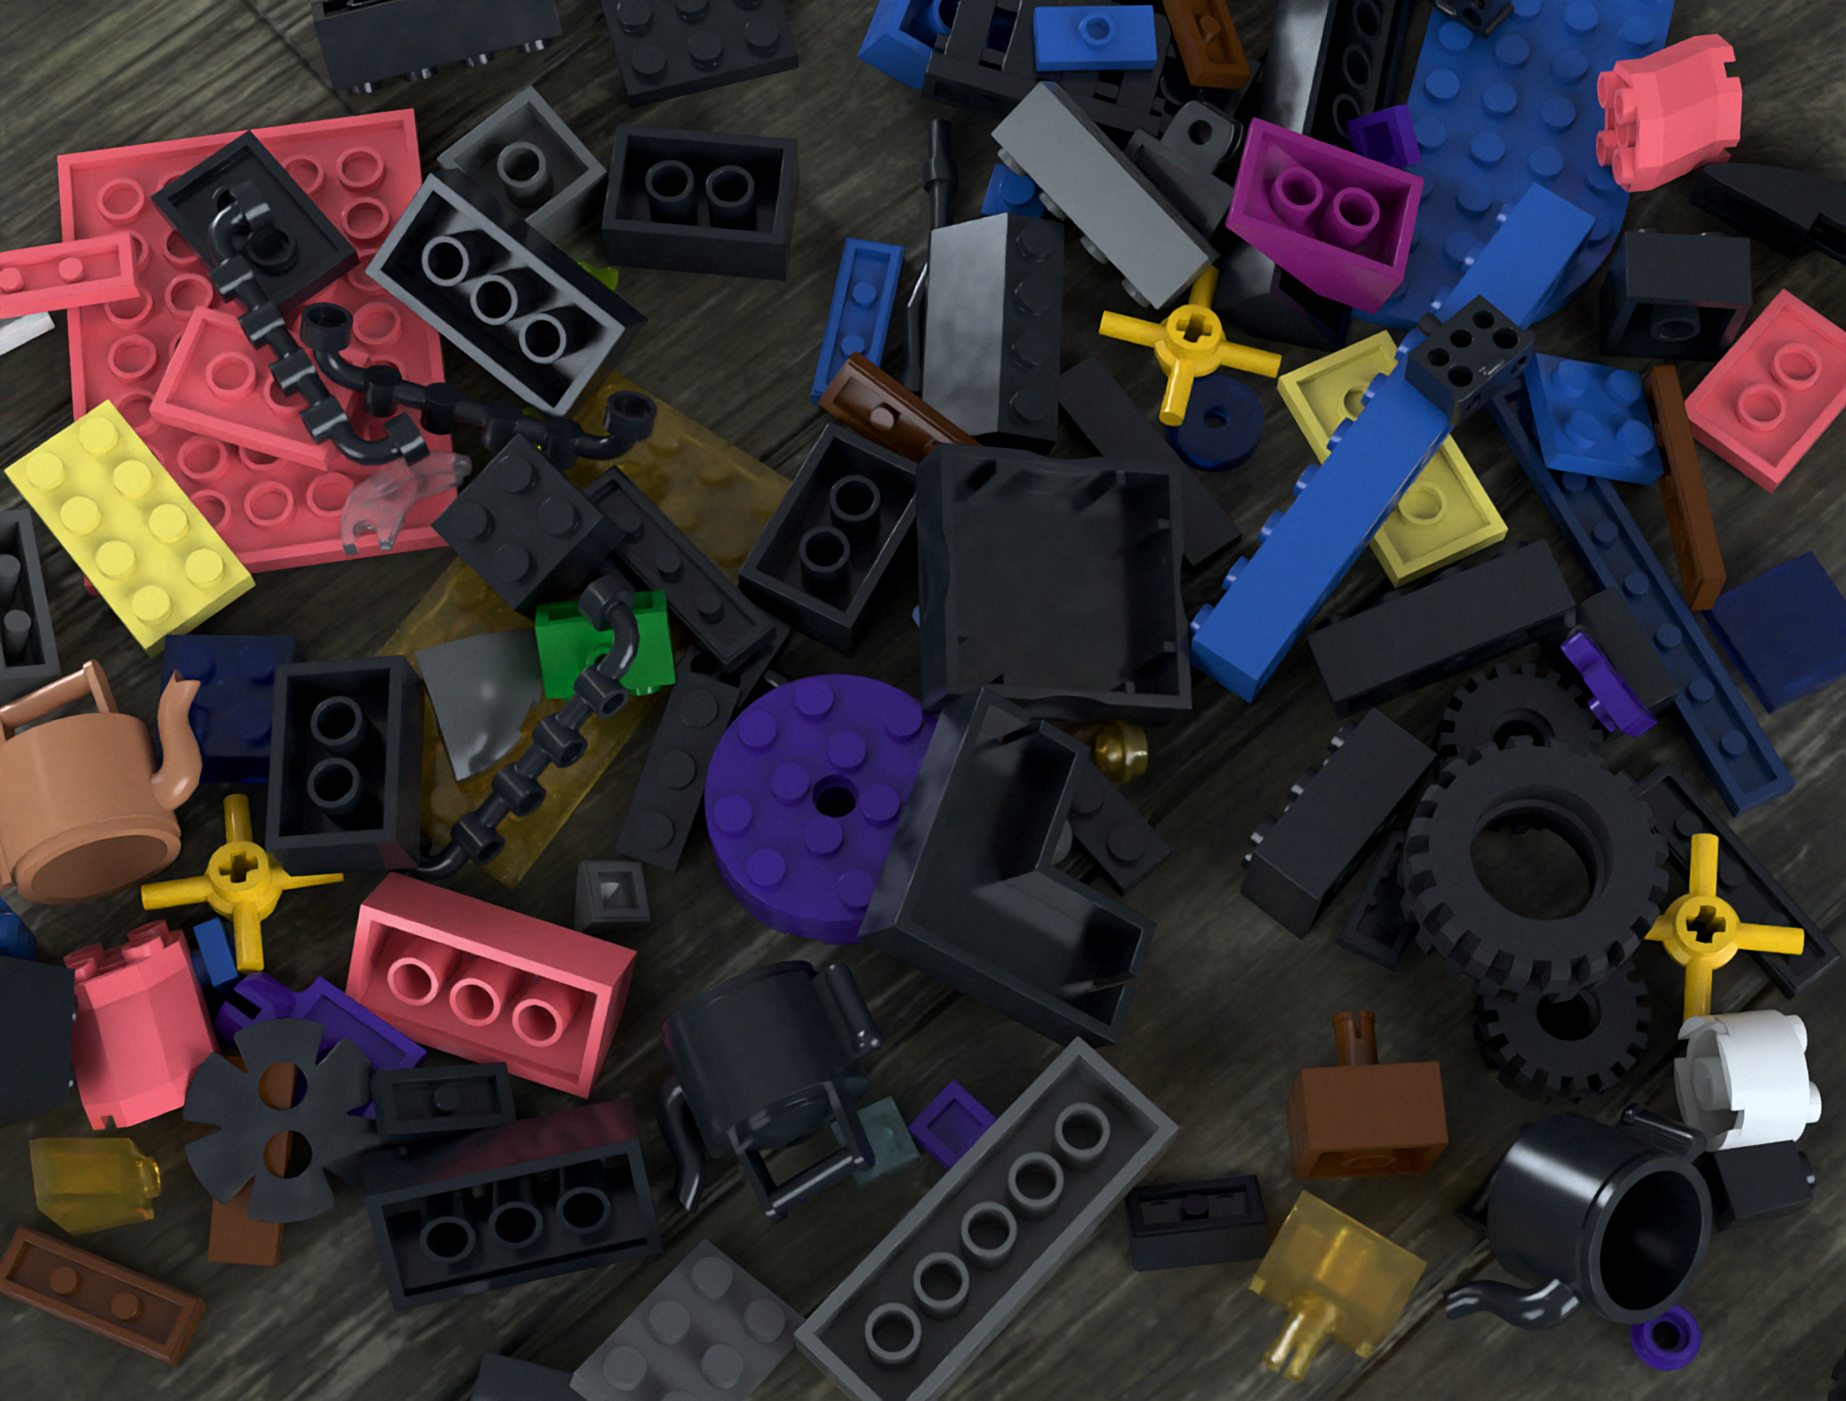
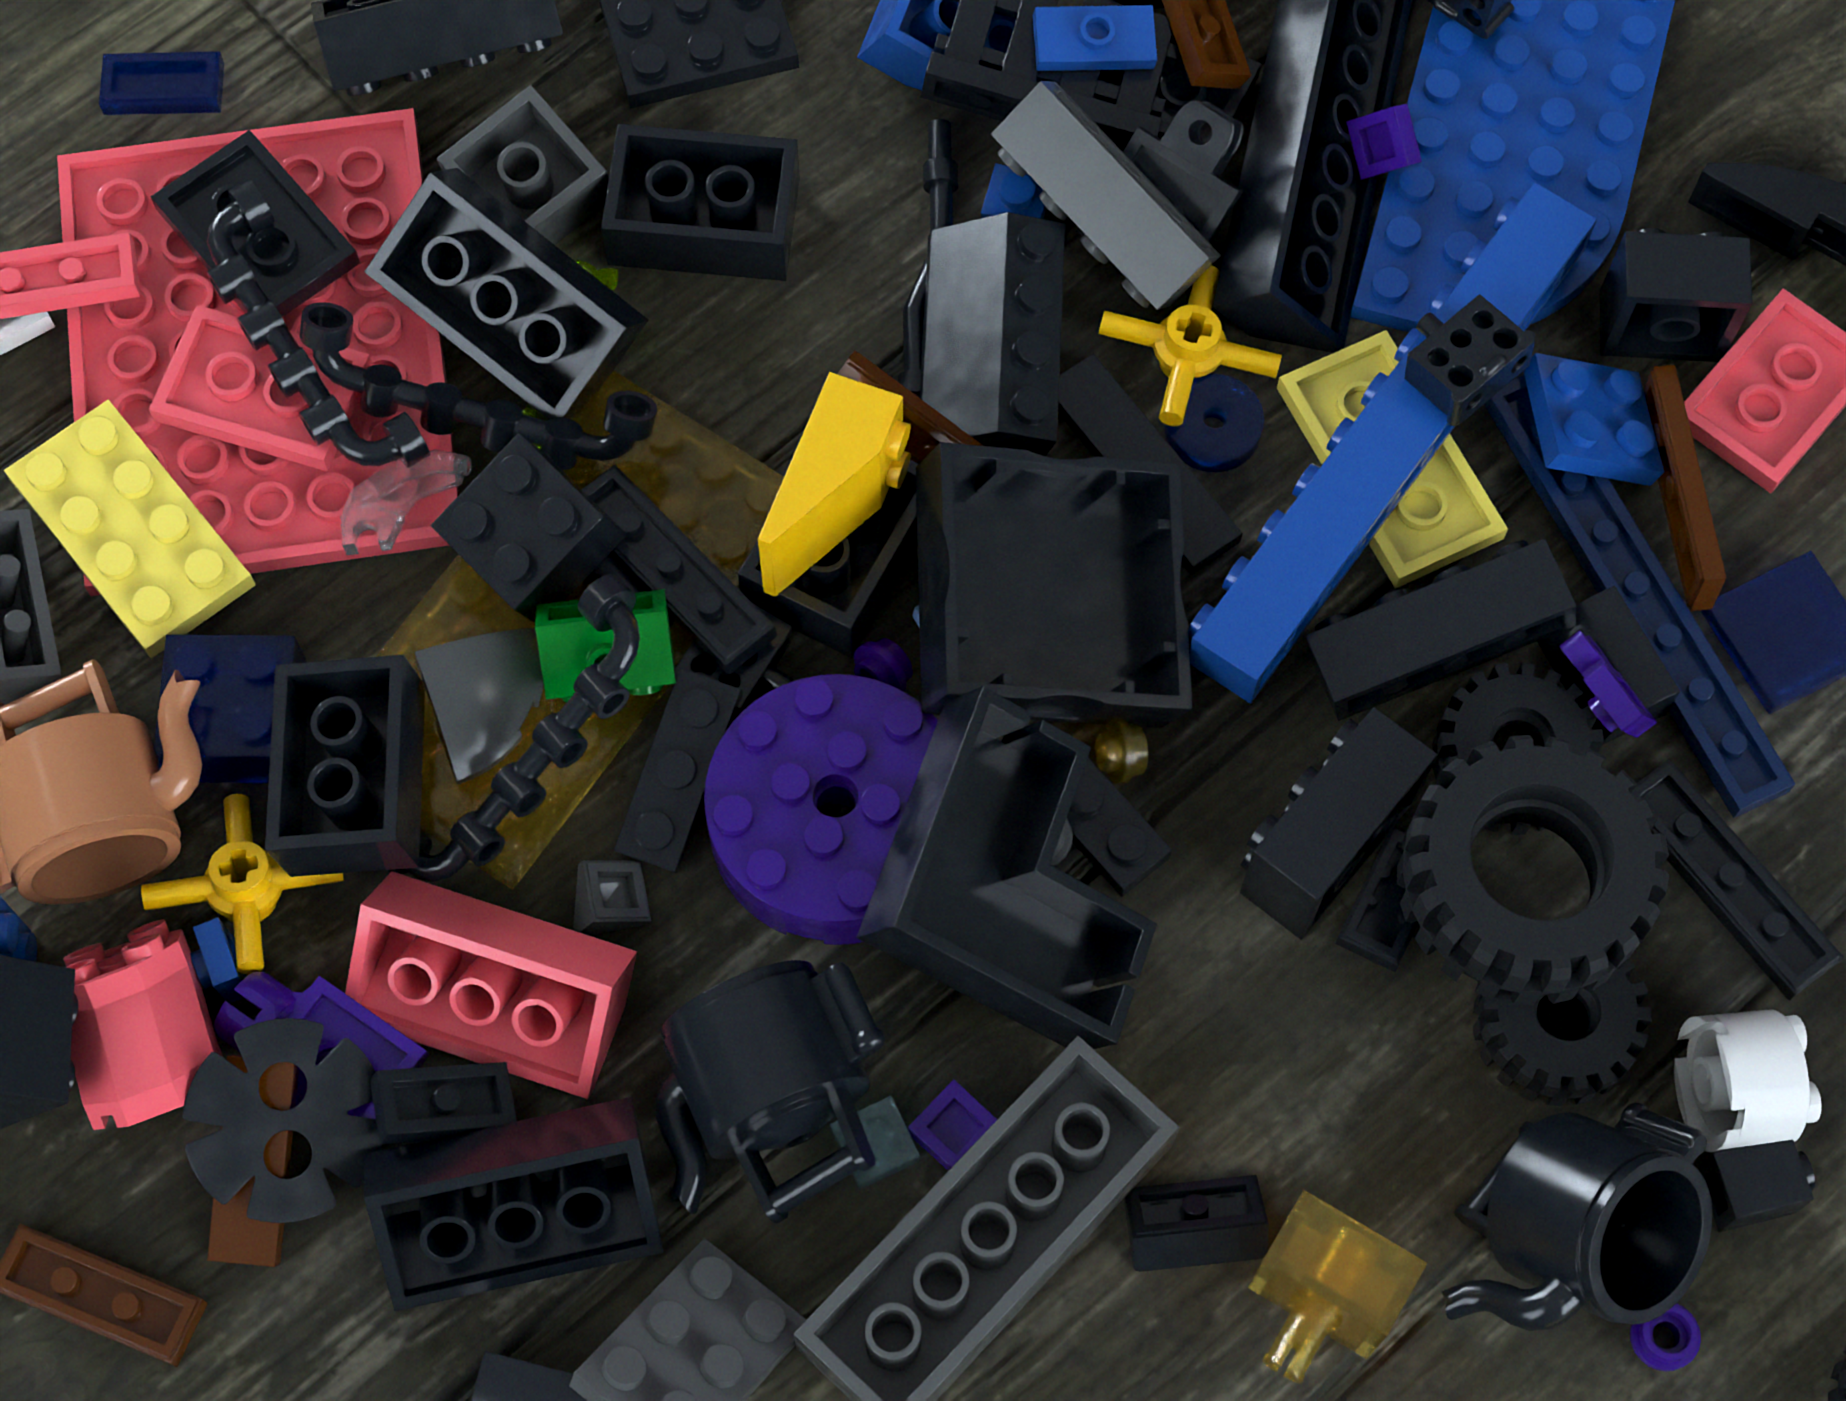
(93, 1182): clear yellow slope -> none
(161, 83): none -> clear blue tile
(835, 477): none -> yellow slope
(859, 308): blue tile -> none
(883, 662): none -> dark purple plate
(1325, 214): magenta slope -> none
(1365, 1113): reddish brown brick -> none
(1669, 113): coral brick -> none
(1721, 919): yellow bar -> none

